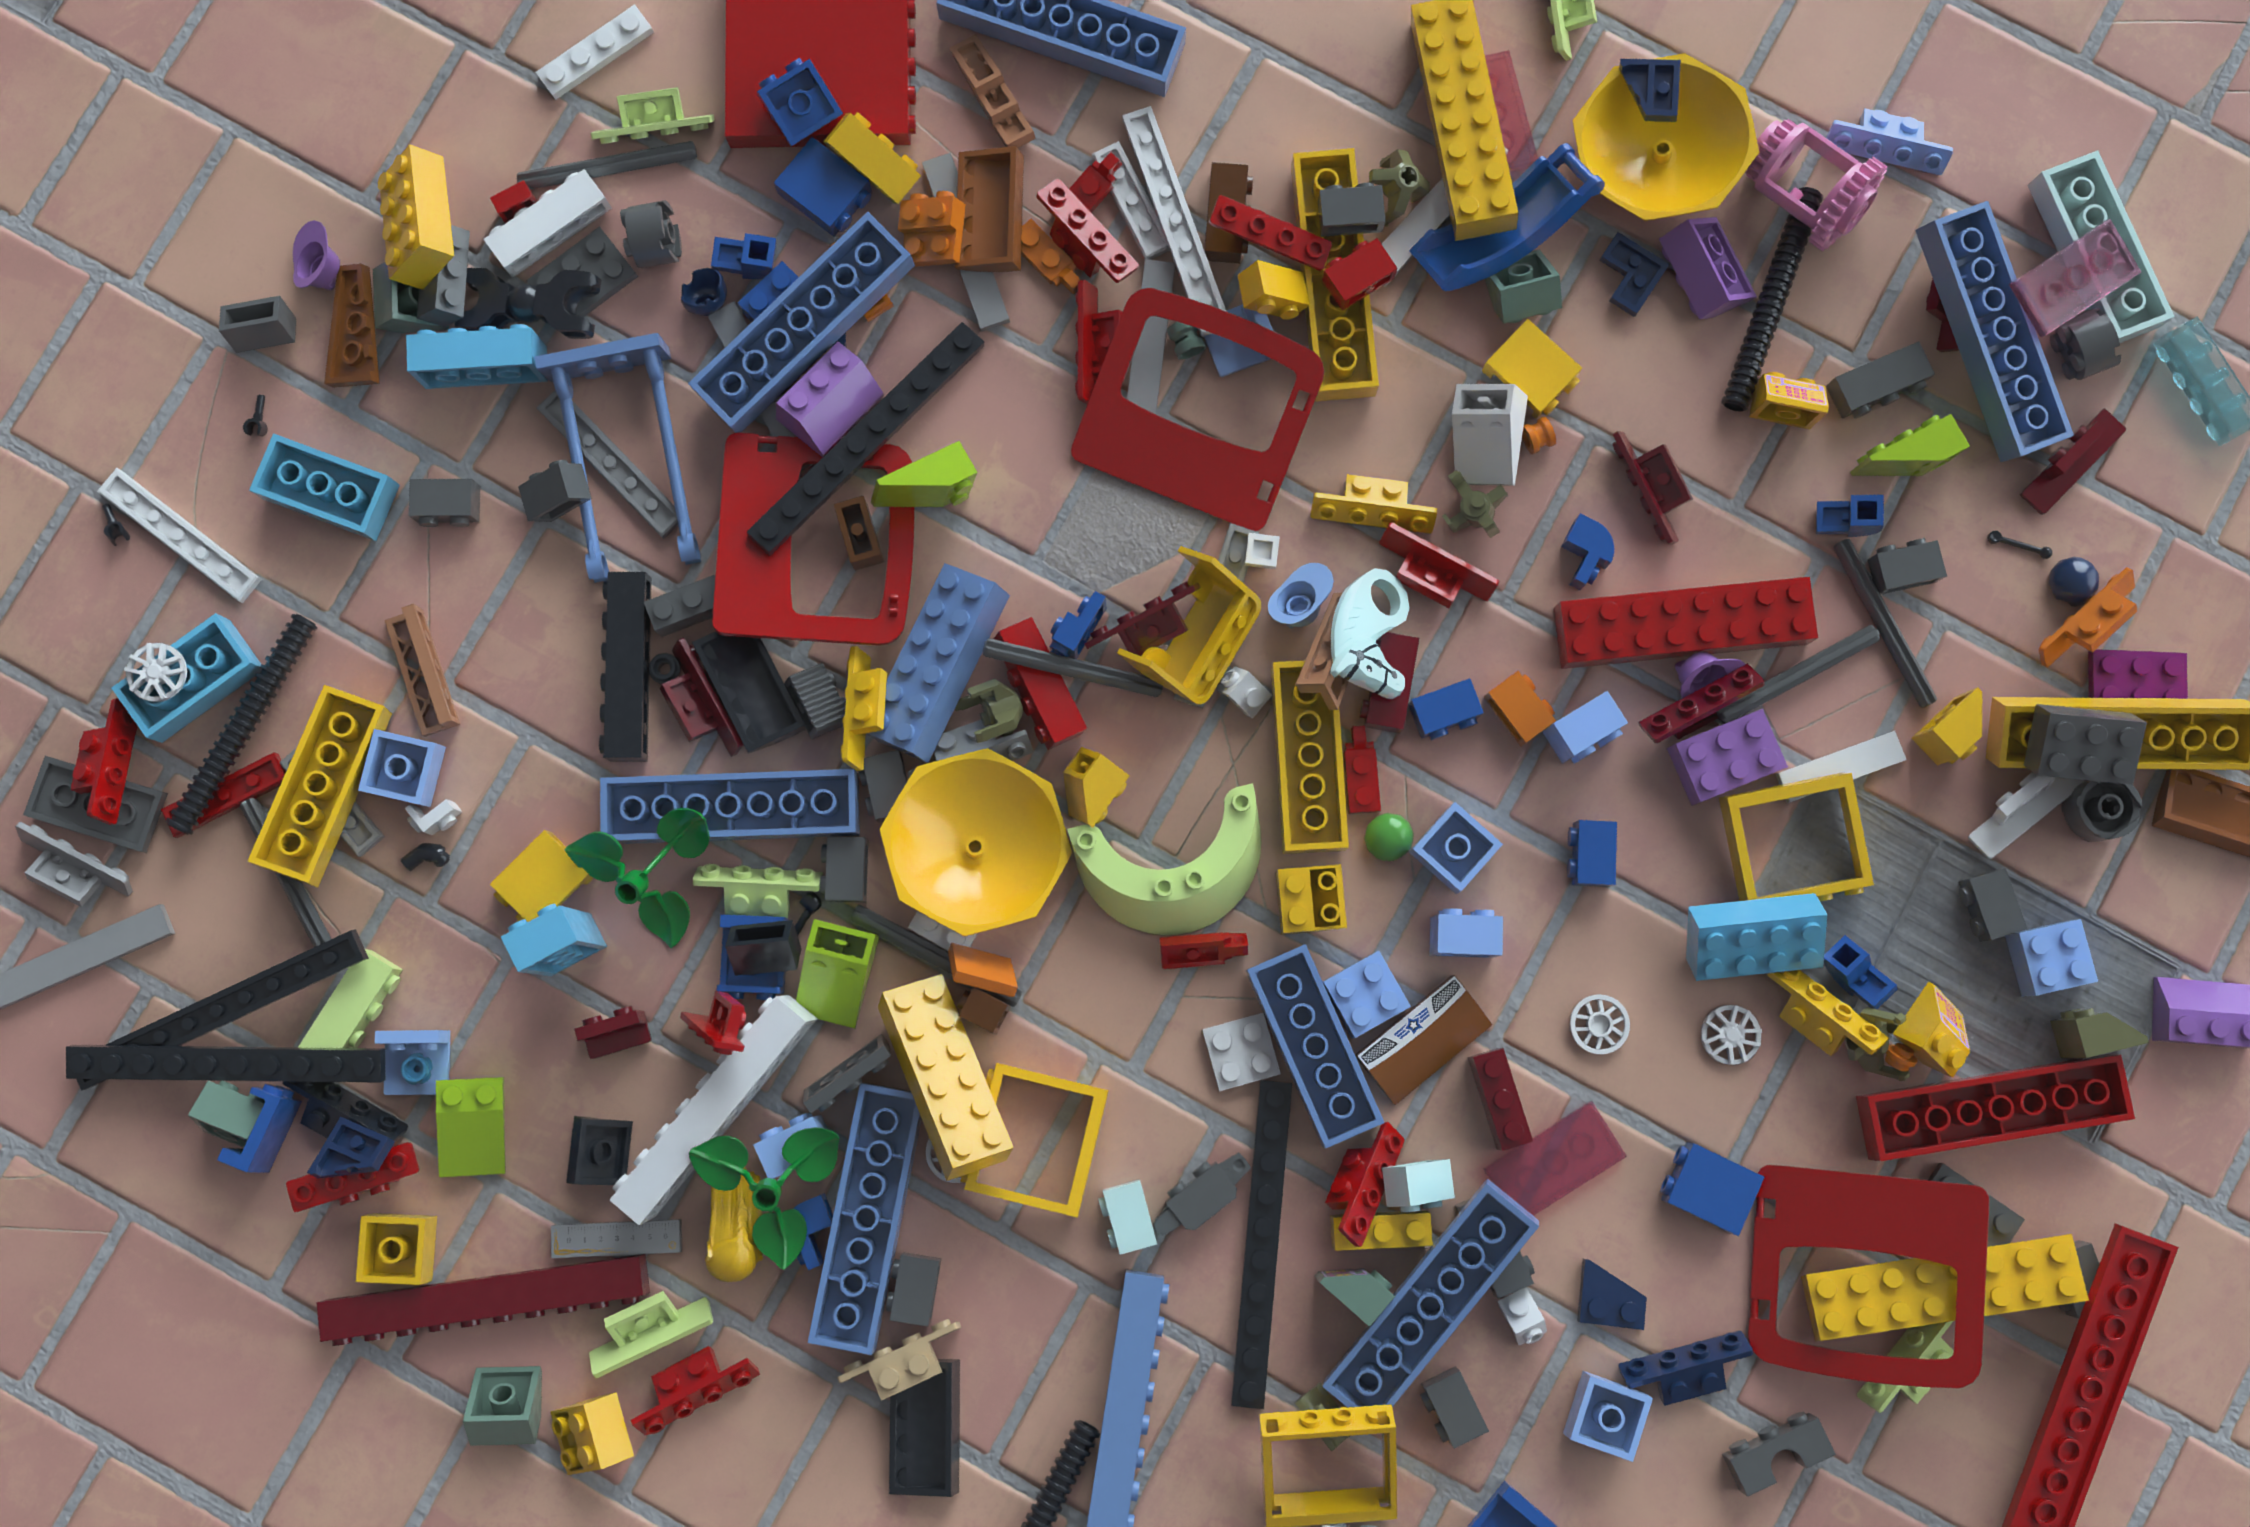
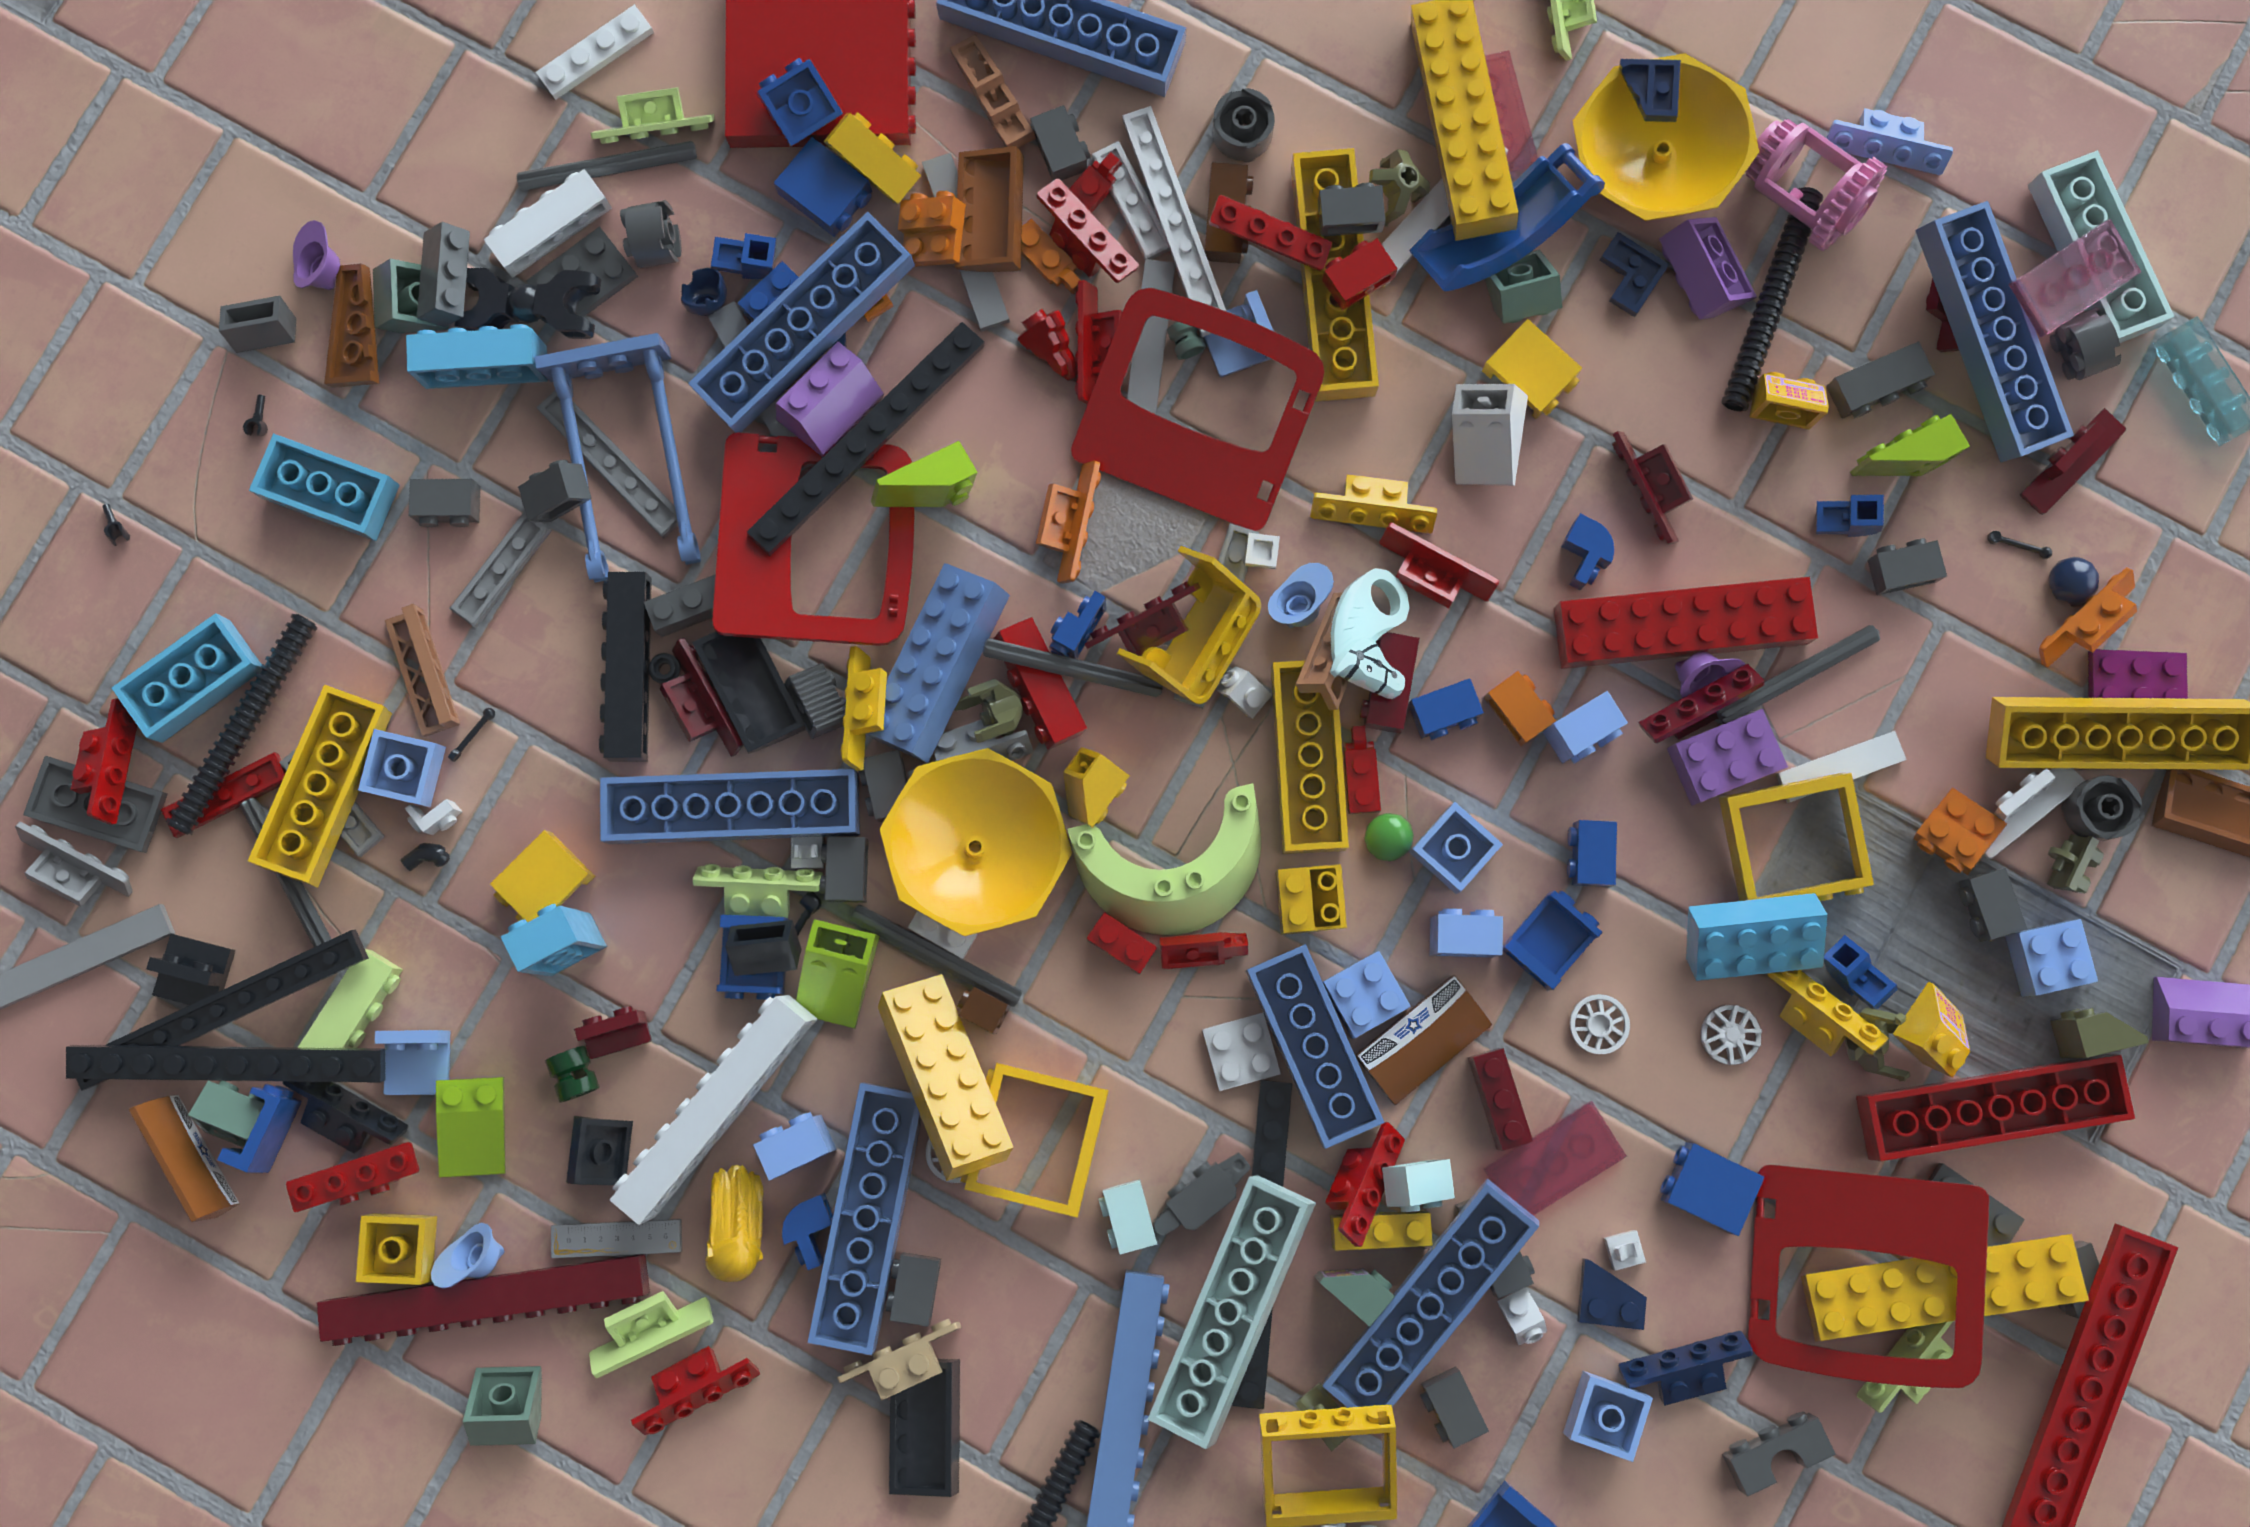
(156, 672): white wheel -> none
(179, 535): white tile -> none
(184, 1158): none -> dark orange slope
(190, 969): none -> black bracket
(350, 1151): dark blue wing -> none
(408, 1069): dark azure plate -> none
(415, 217): yellow brick -> none
(469, 1256): none -> light blue piece
(488, 714): none -> black hinge
(500, 570): none -> light grey tile
(512, 200): red piece -> none
(567, 1063): none -> dark green wheel
(591, 1434): yellow slope -> none
(662, 914): green plant -> none
(721, 1025): red bracket -> none
(777, 1234): green plant -> none
(806, 852): none -> white tile
(847, 1074): dark grey plate -> none
(858, 533): reddish brown brick -> none
(982, 970): orange tile -> none
(1049, 342): none -> red rock
(1059, 144): none -> dark grey brick
(1066, 520): none -> orange bracket
(1121, 943): none -> red brick
(1231, 113): none -> dark grey brick
(1231, 1311): none -> light aqua brick
(1273, 290): yellow brick -> none
(1475, 507): olive piece -> none
(1538, 435): orange wheel -> none
(1551, 939): none -> blue panel
(1624, 1250): none -> white tile
(1885, 623): dark grey axle -> none
(1900, 1057): orange plate -> none
(1953, 729): yellow slope -> none
(1959, 832): none -> orange plate
(2071, 862): none -> olive hips
(2084, 744): dark grey brick -> none

